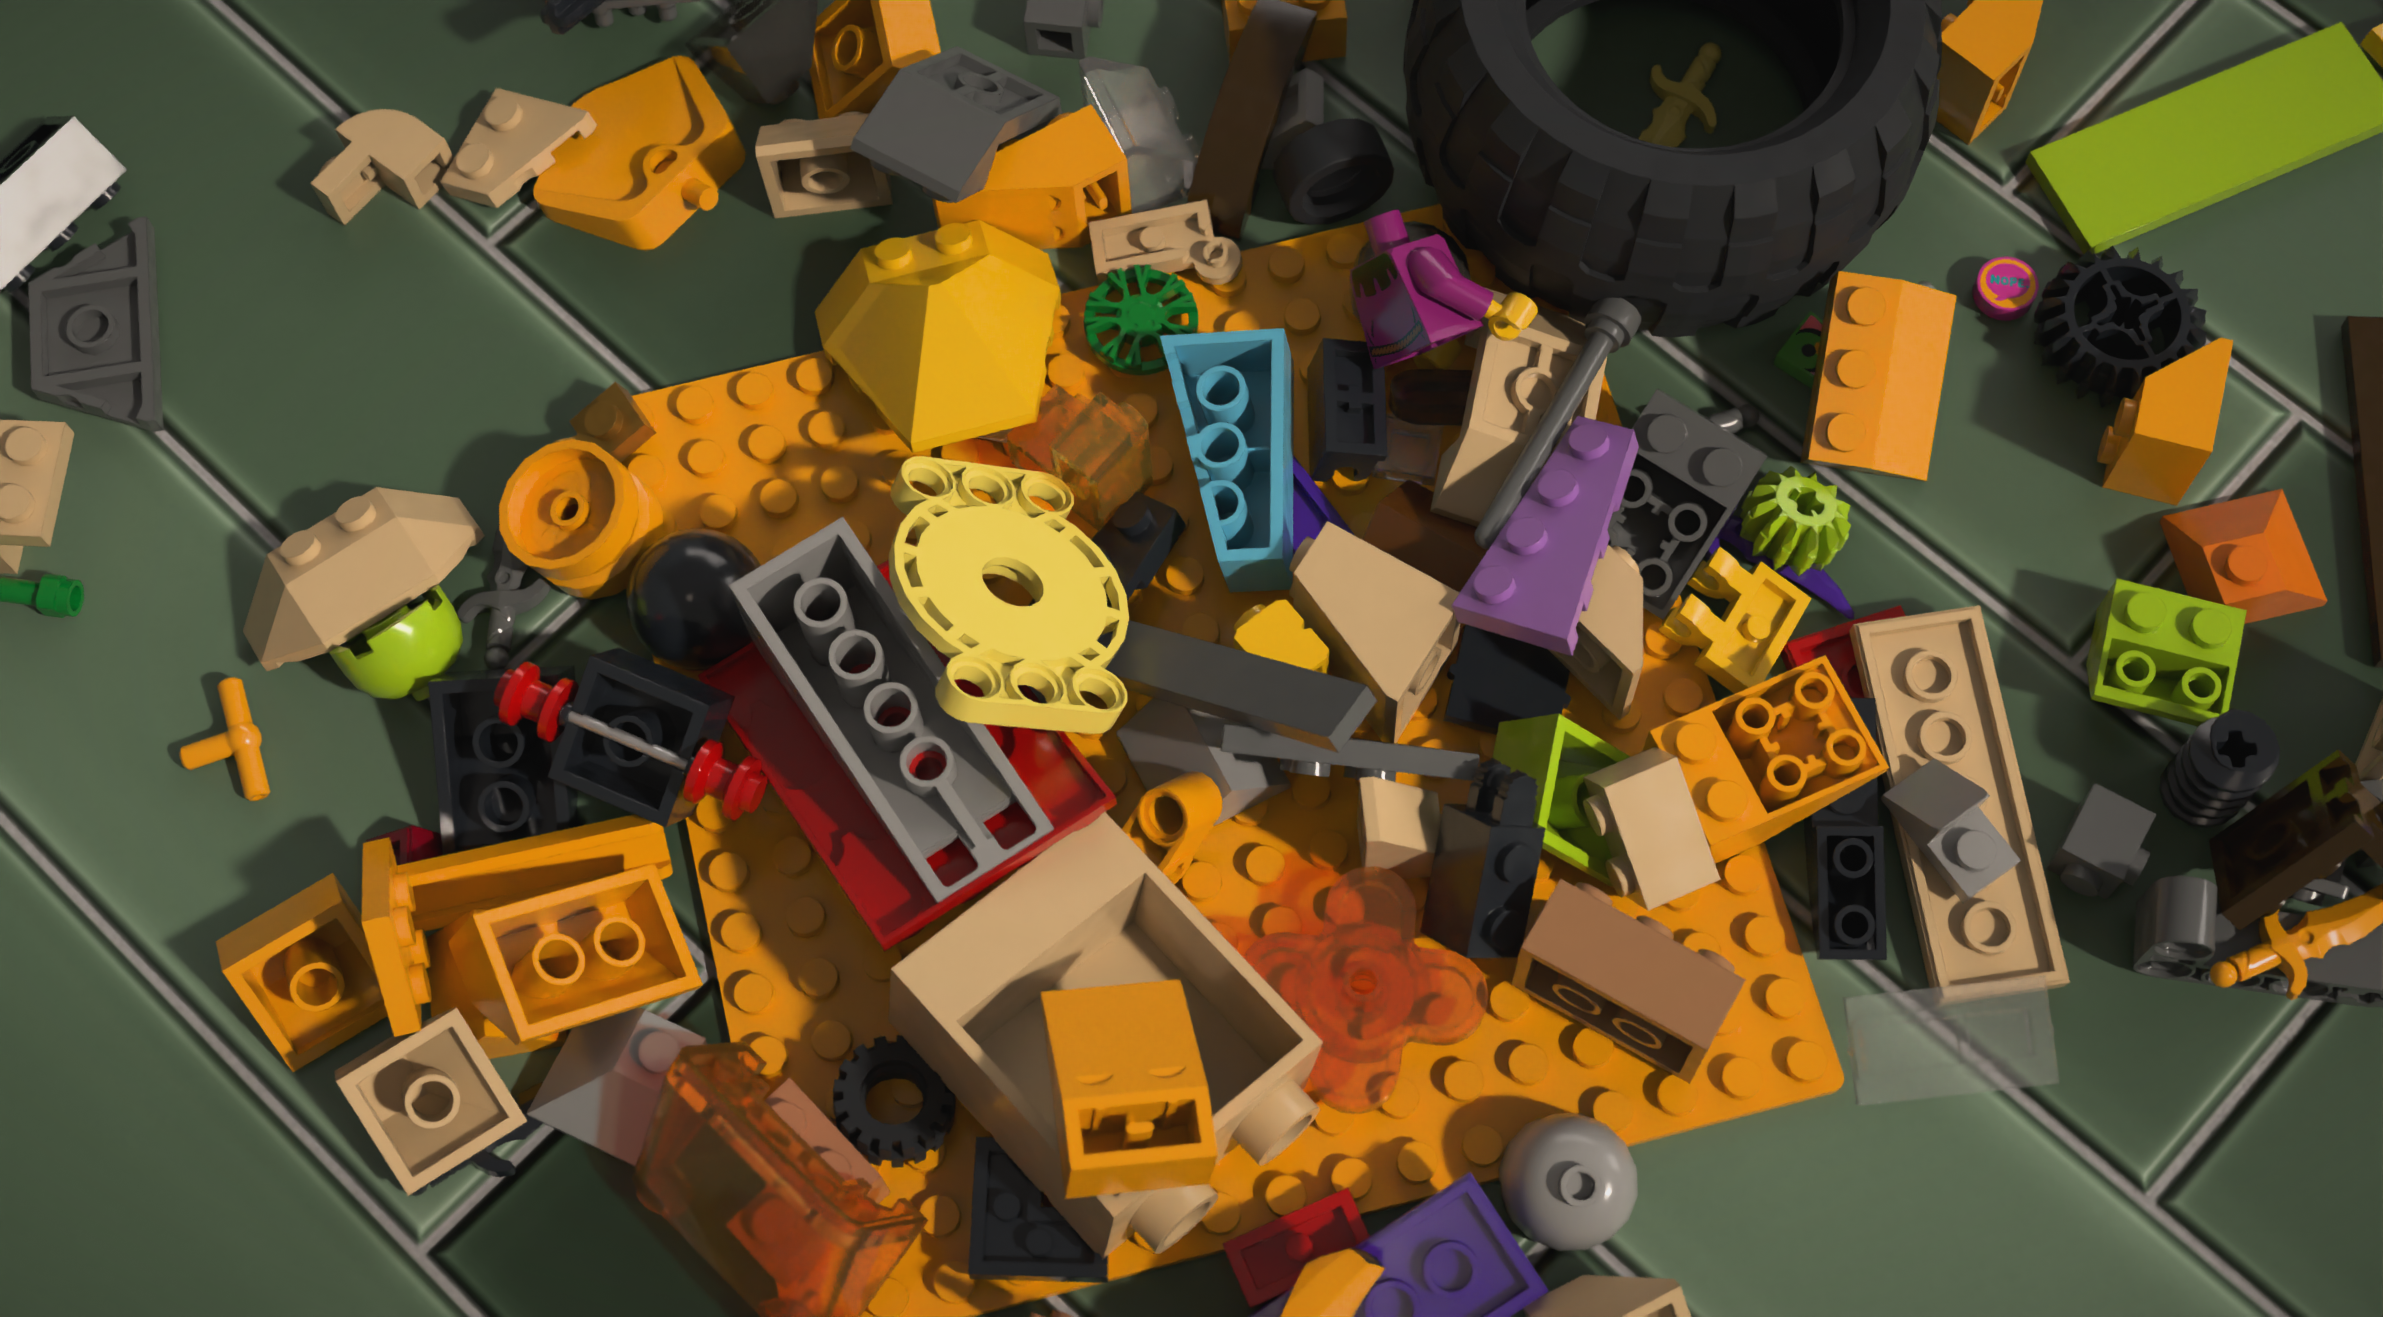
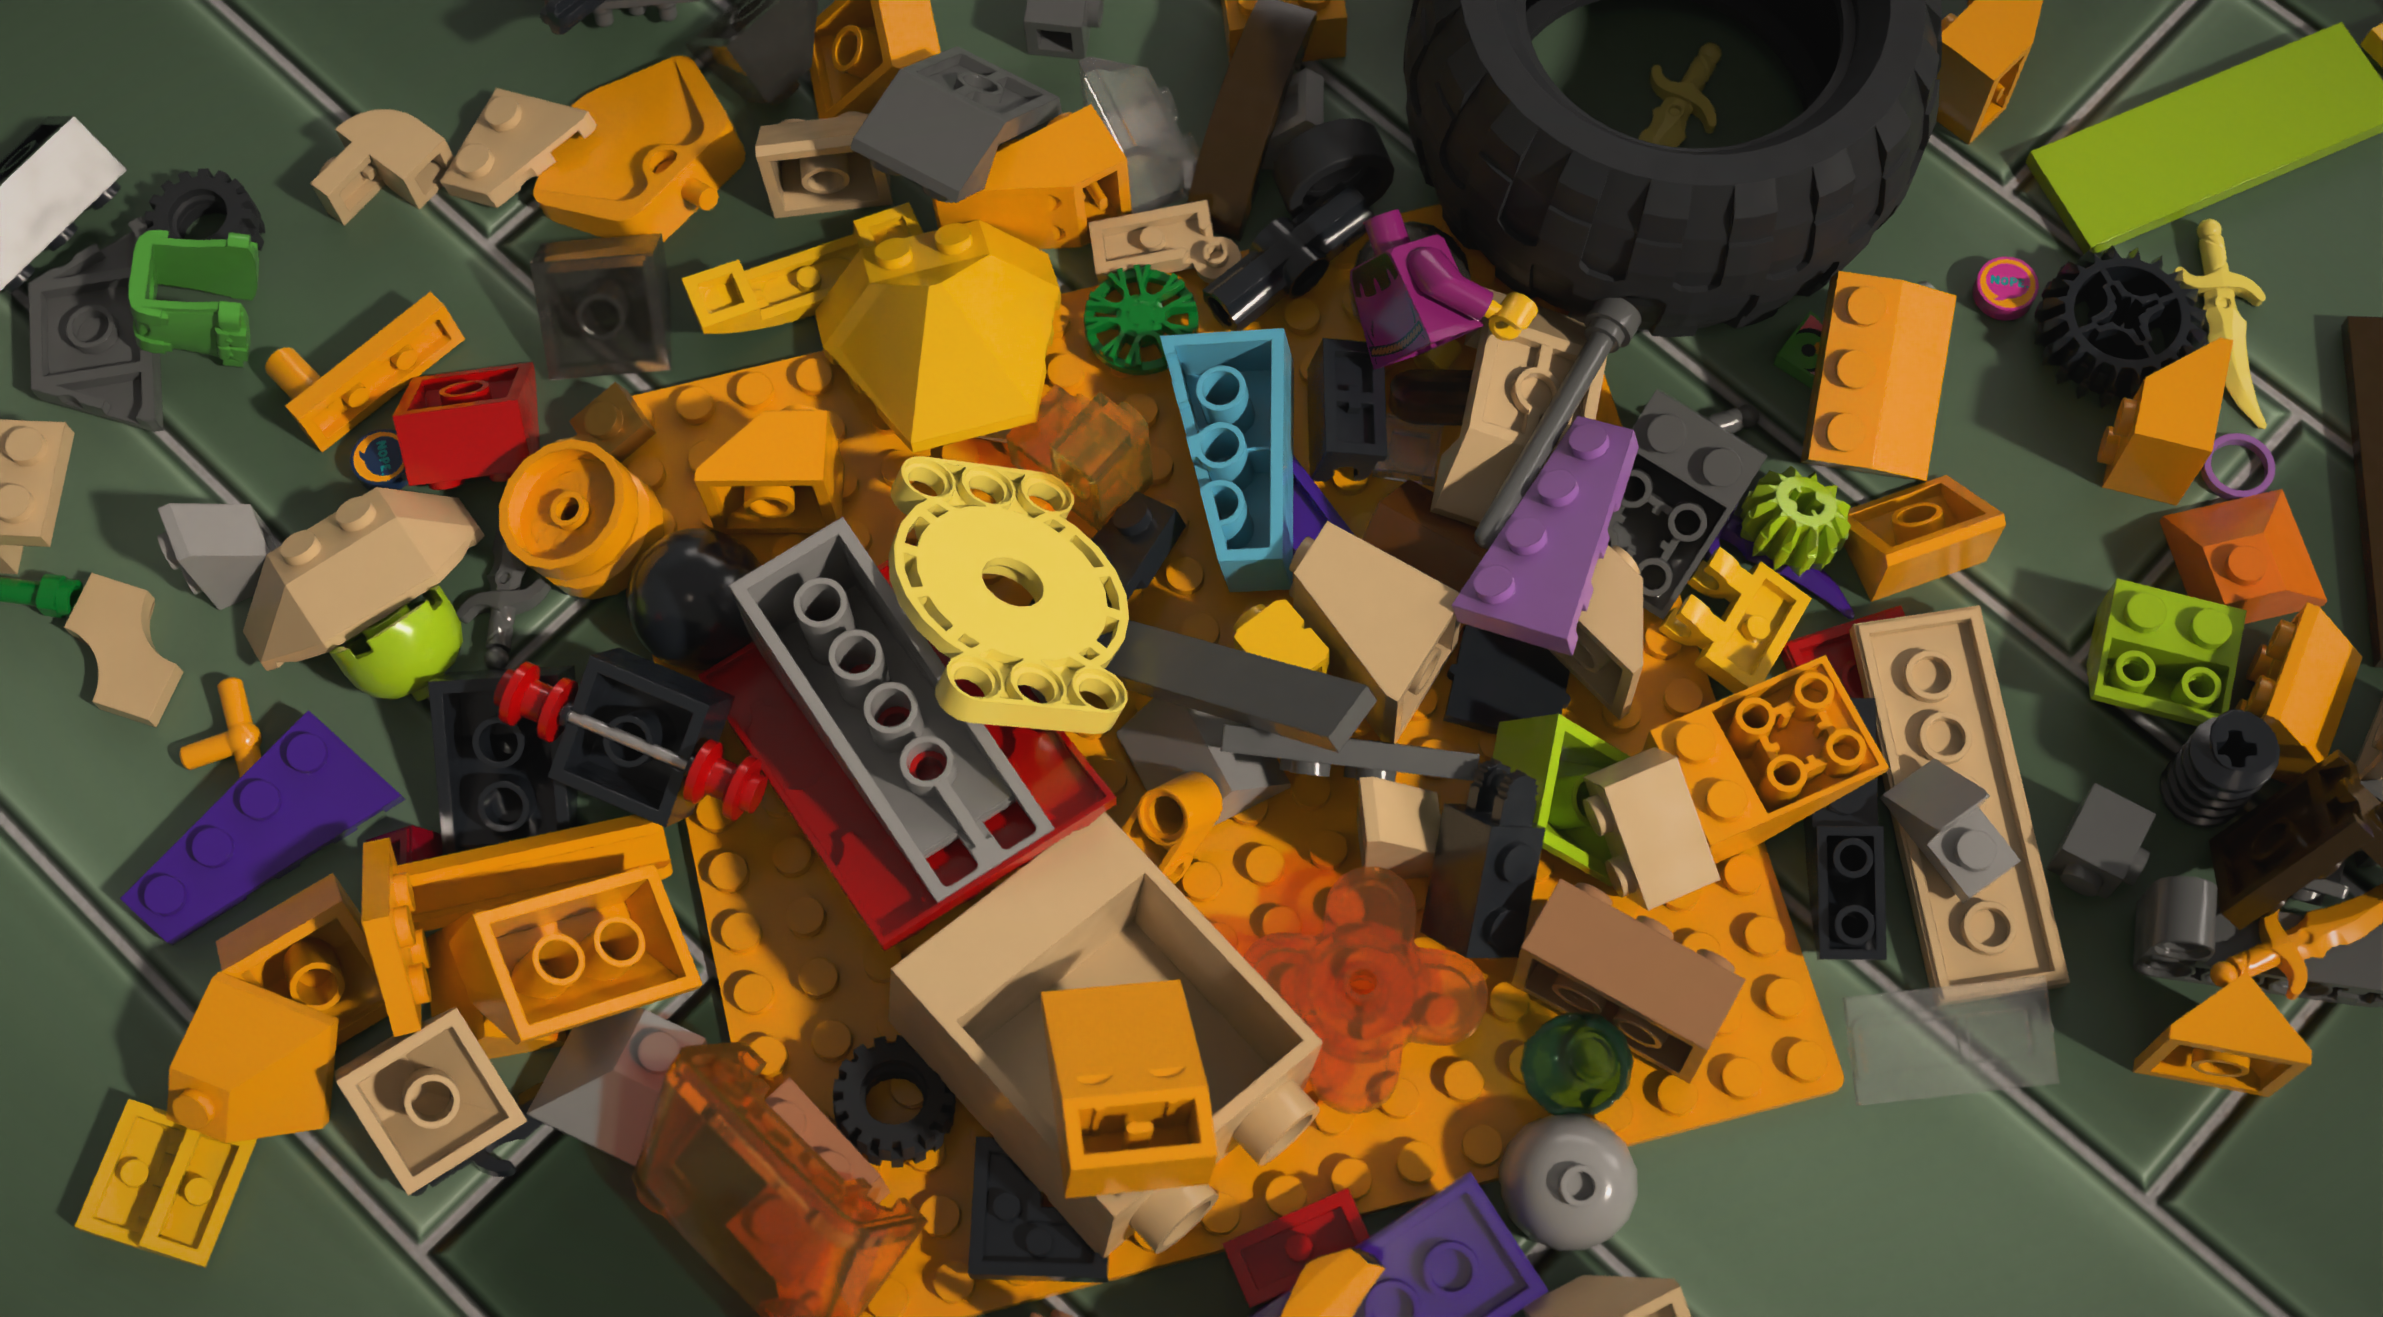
(116, 626): none -> tan tile
(164, 1186): none -> yellow slope
(203, 196): none -> black tyre
(204, 265): none -> bright green piece
(216, 548): none -> light grey slope
(252, 1065): none -> light orange slope
(274, 817): none -> dark purple wing
(369, 376): none -> light orange piece
(379, 461): none -> dark blue tile
(468, 425): none -> red slope
(603, 306): none -> clear smoke slope
(775, 475): none -> light orange slope
(790, 287): none -> yellow slope
(1288, 257): none -> black piece
(1576, 1064): none -> clear green hair
(1920, 535): none -> light orange slope
(2219, 289): none -> light yellow piece
(2229, 1044): none -> light orange slope
(2250, 443): none -> medium lavender piece
(2302, 688): none -> light orange slope

